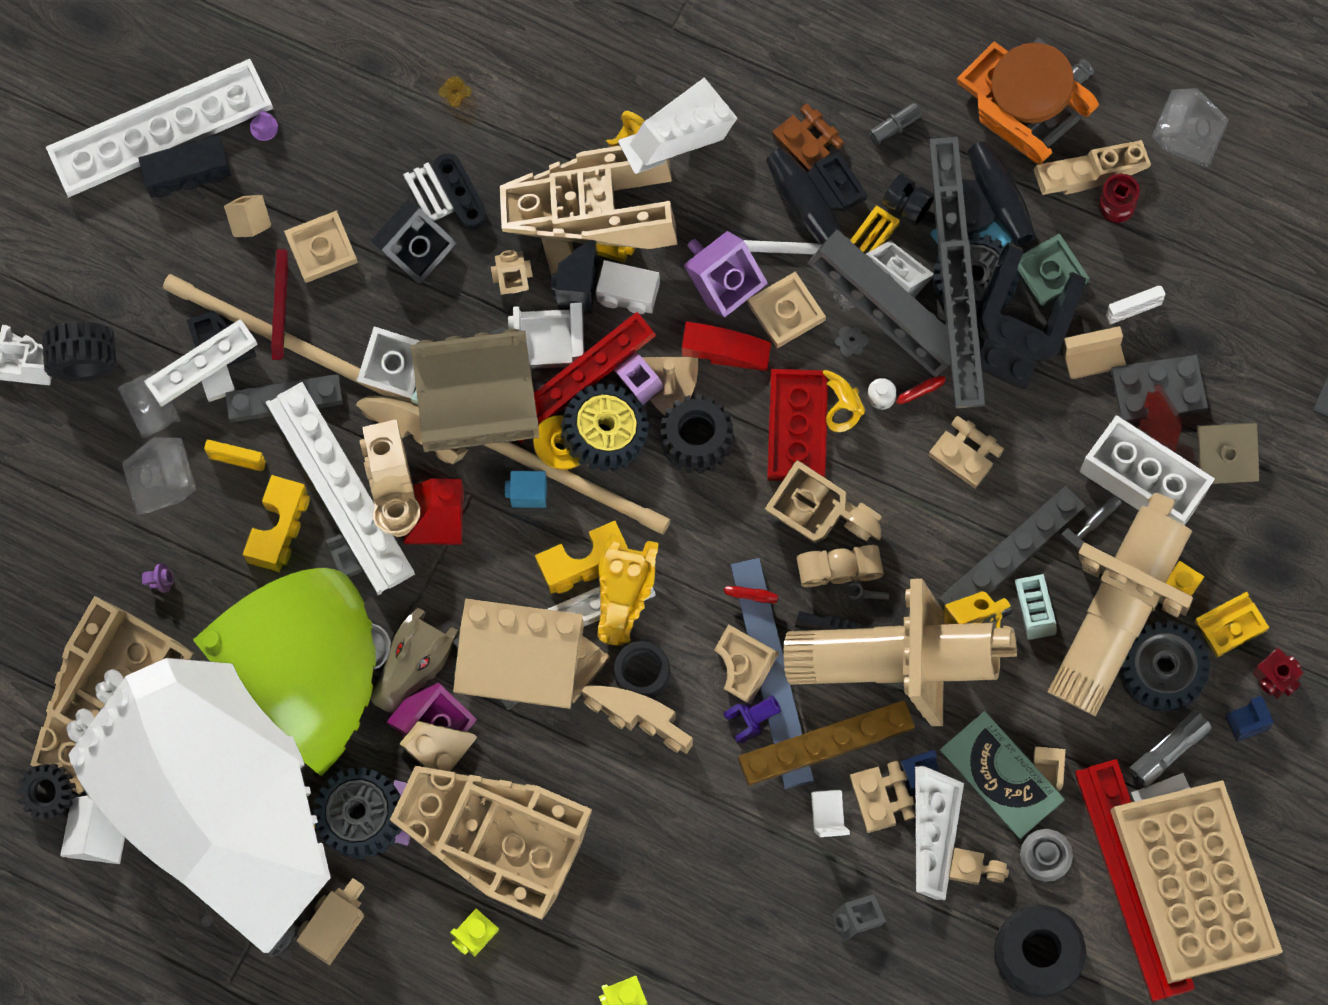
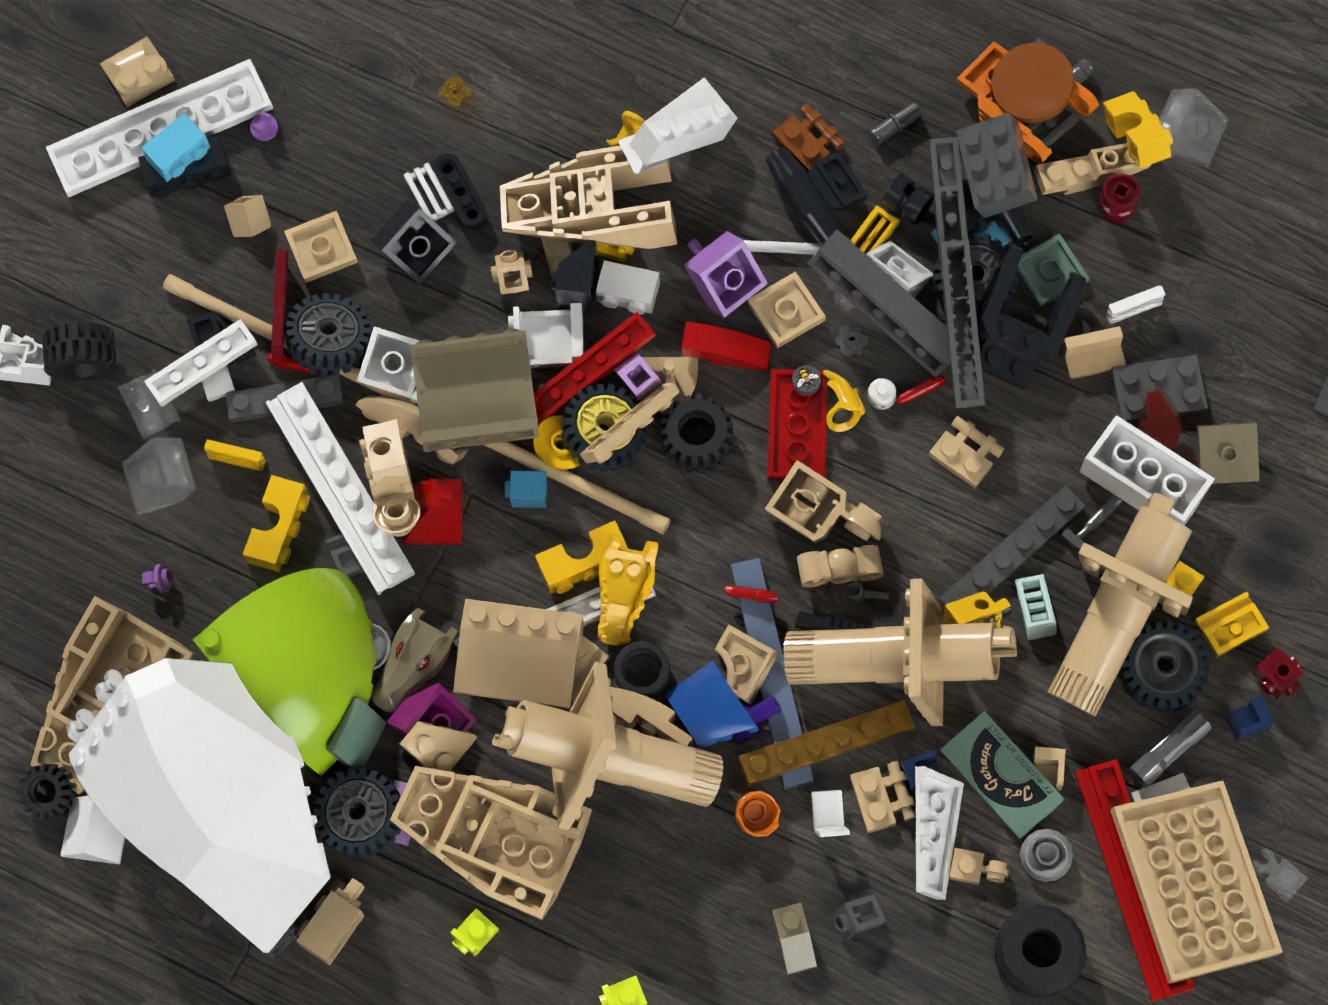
(137, 71): none -> tan slope
(176, 147): none -> medium azure brick
(288, 363): none -> red piece
(327, 334): none -> wheel
(357, 735): none -> sand green tile
(590, 747): none -> tan piece
(622, 430): none -> tan plate
(709, 707): none -> blue slope
(757, 814): none -> orange hair
(794, 938): none -> dark tan slope
(806, 380): none -> tile
(996, 165): none -> dark grey brick
(1144, 134): none -> yellow arch
(1283, 877): none -> clear plate

